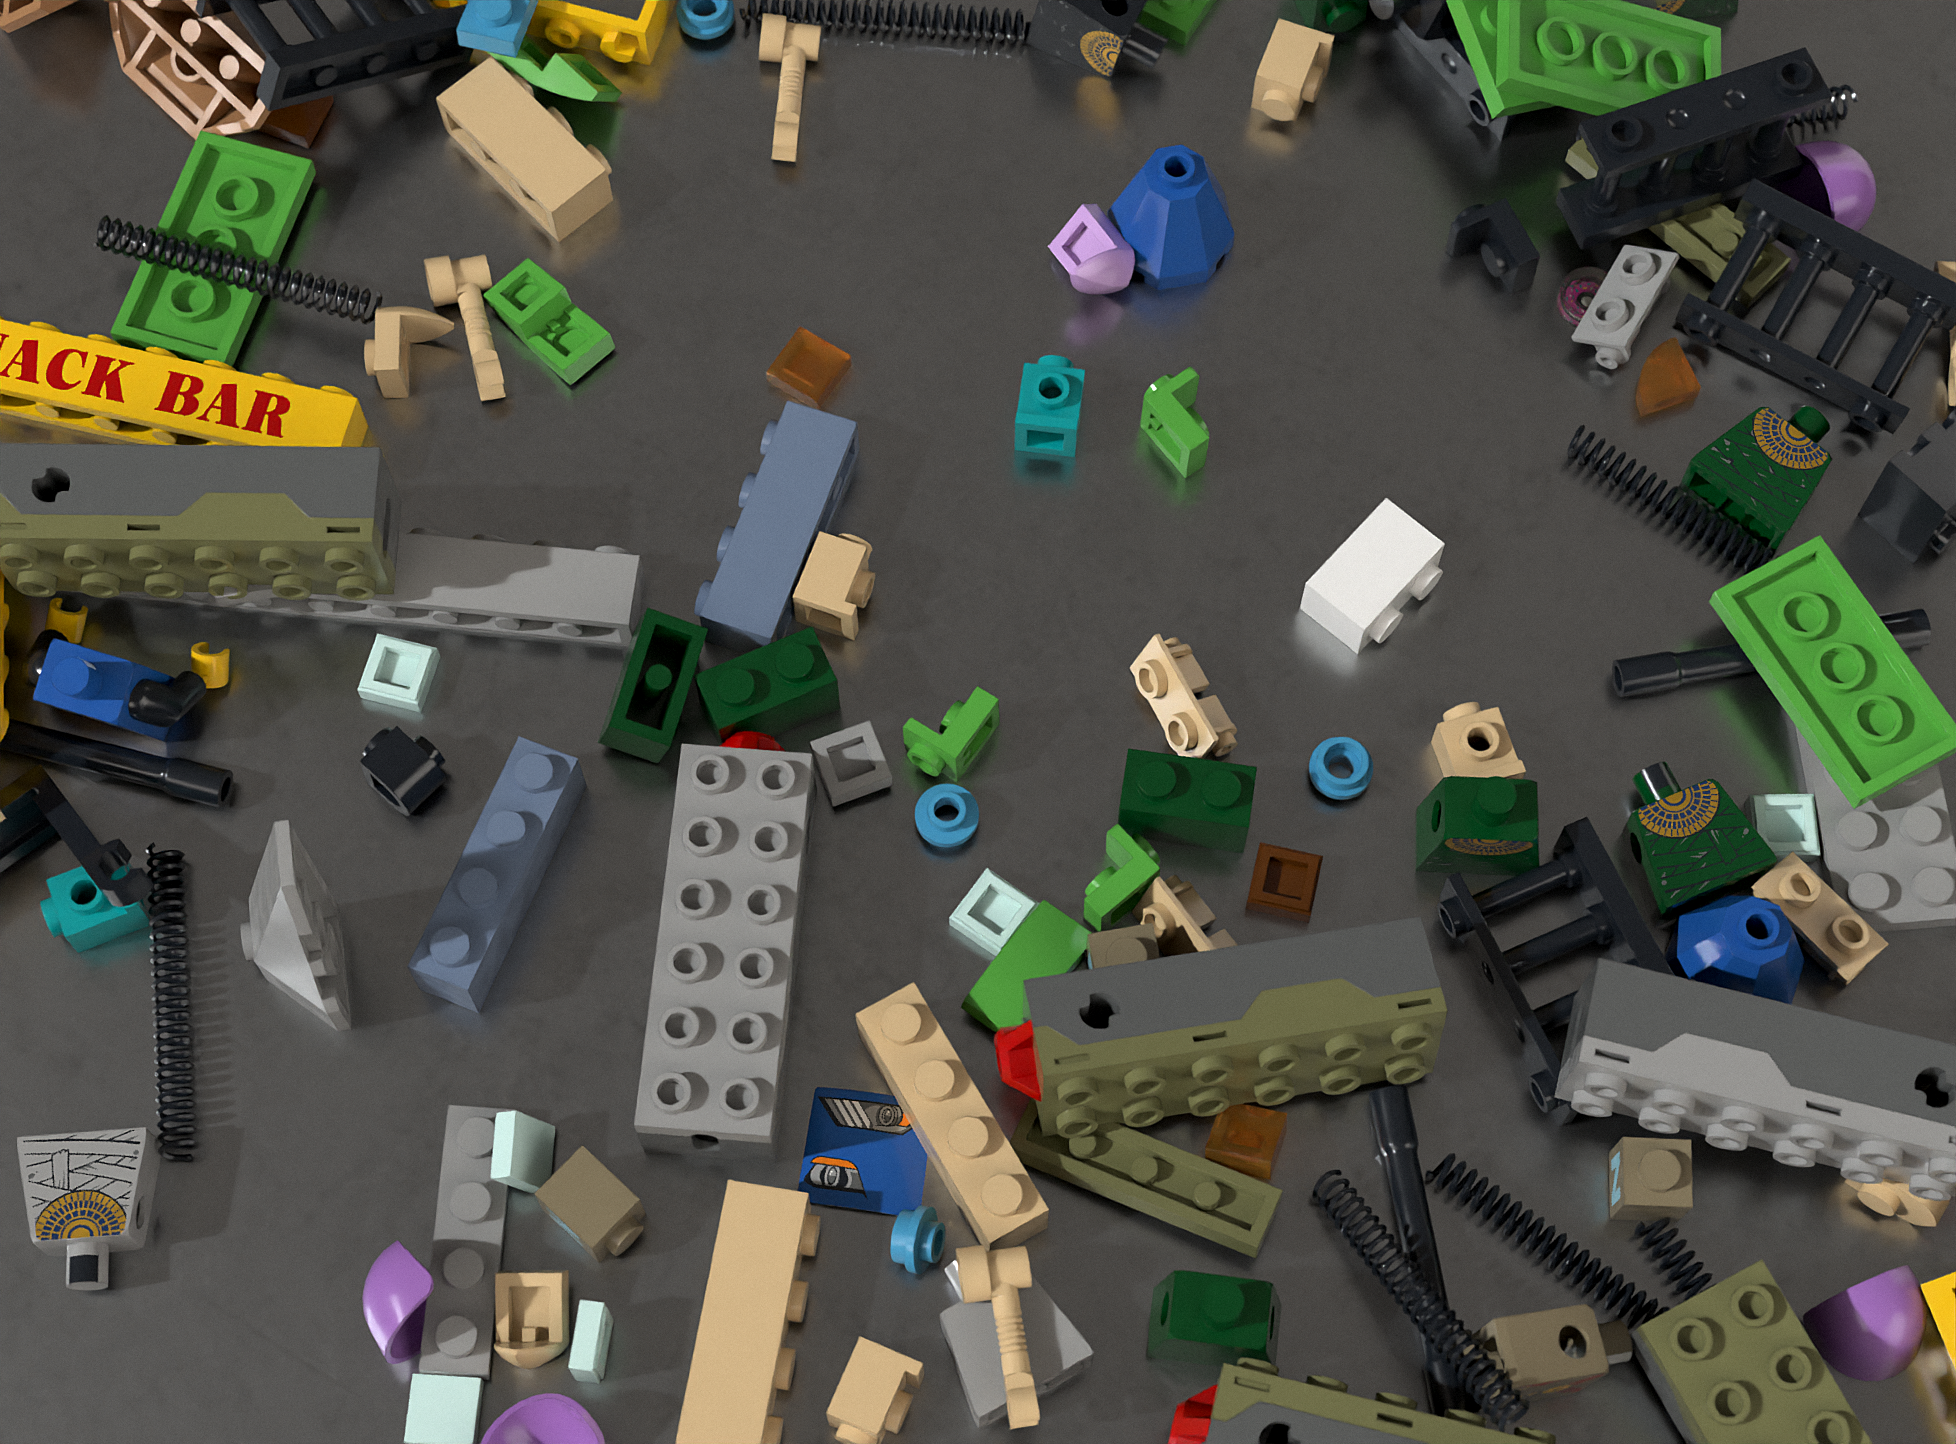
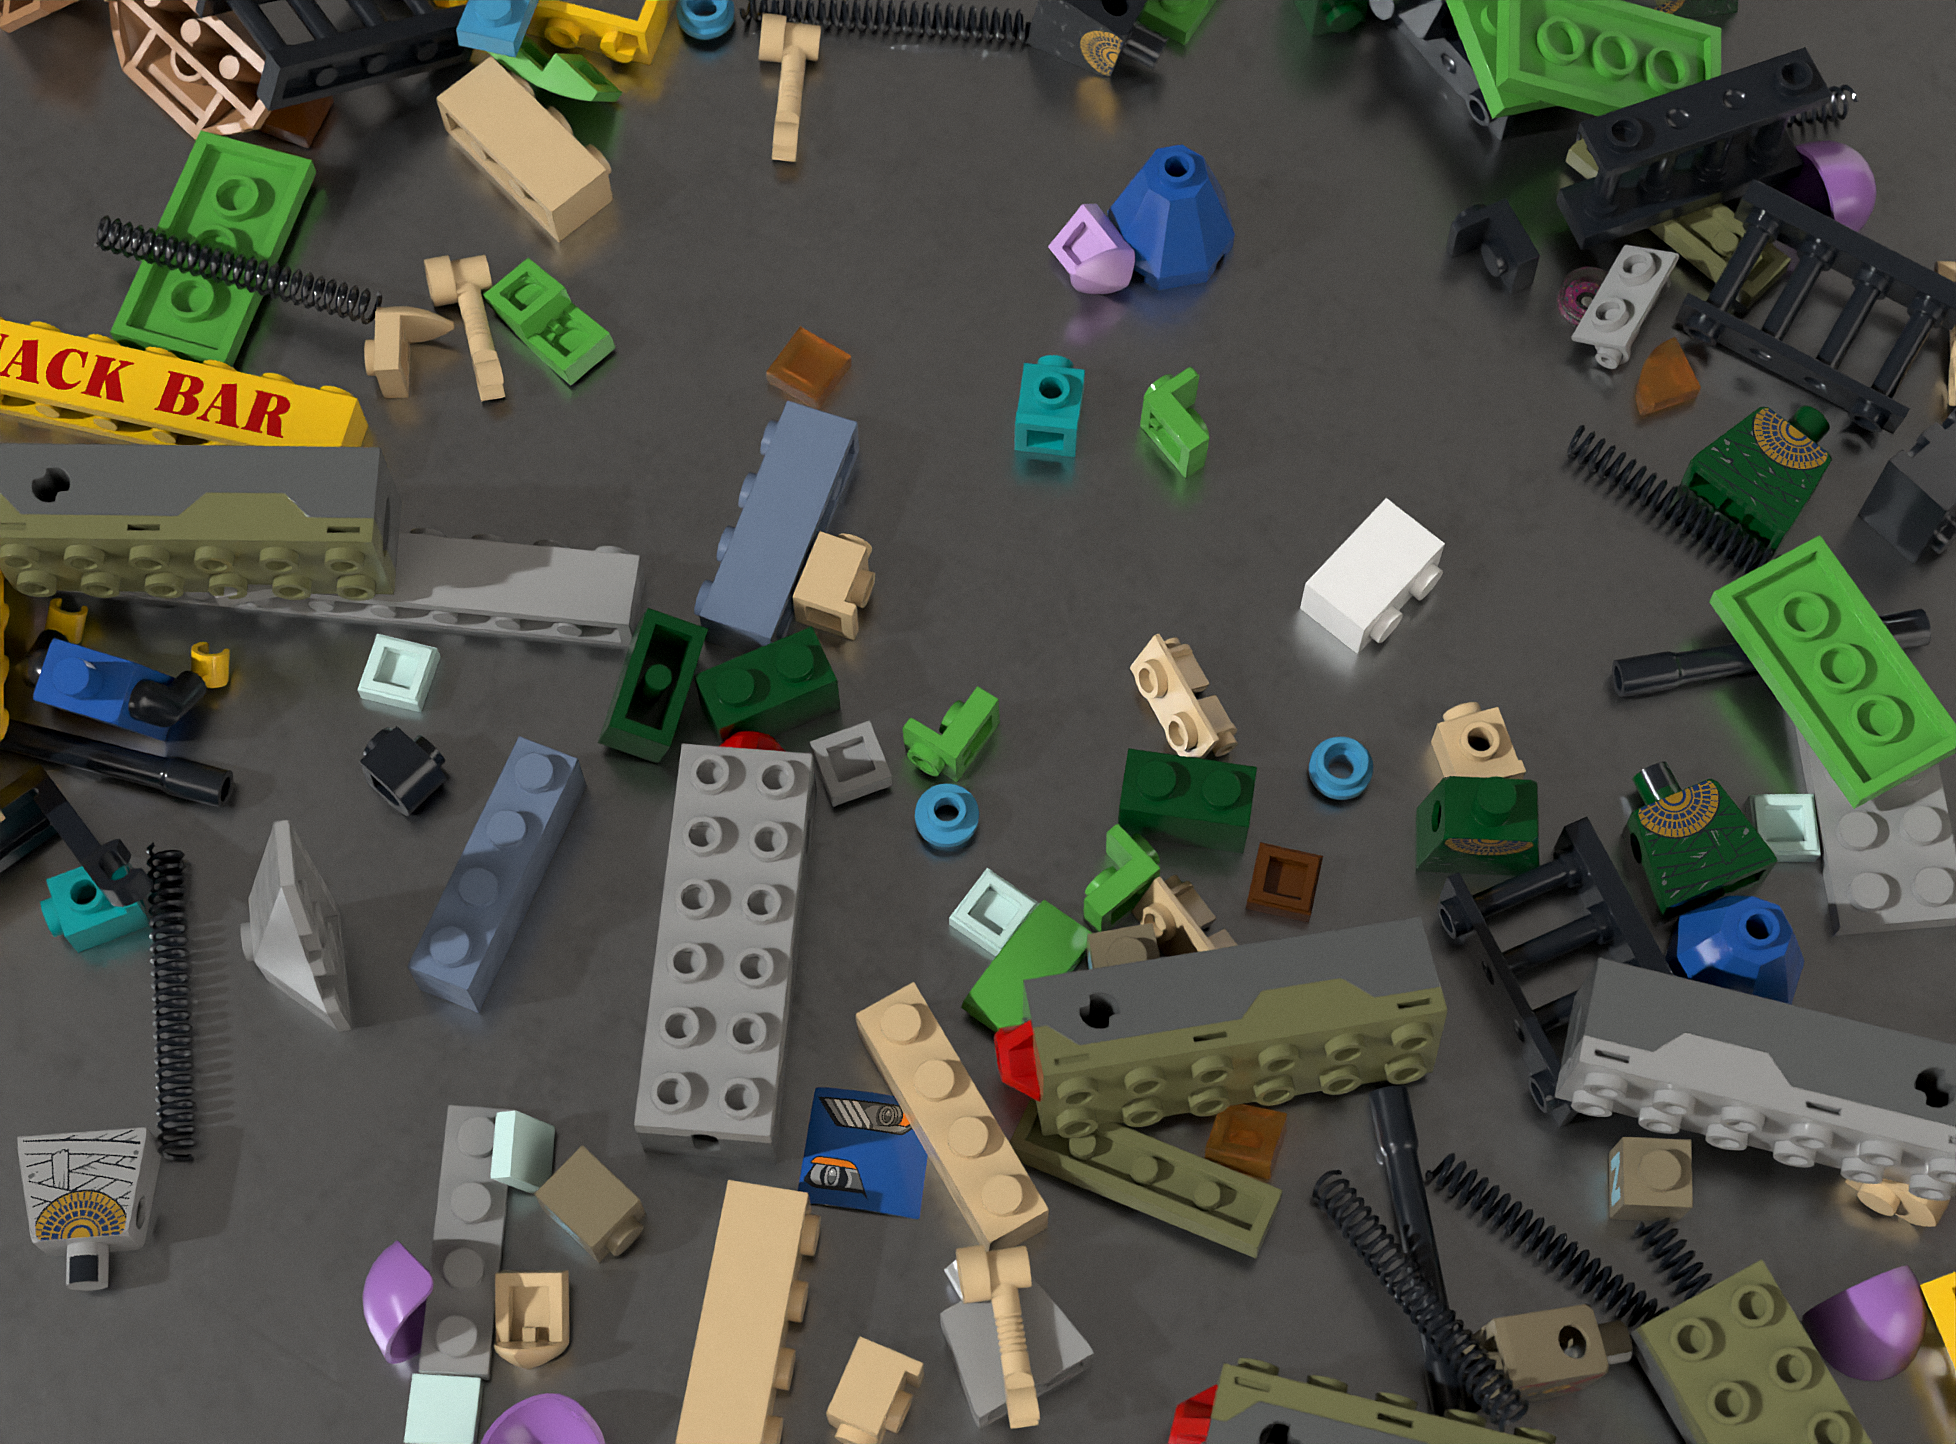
(591, 1342): light aqua tile -> none
(917, 1239): dark azure plate -> none
(1213, 1319): dark green torso -> none
(1291, 70): tan brick -> none
(1832, 929): tan hinge -> none

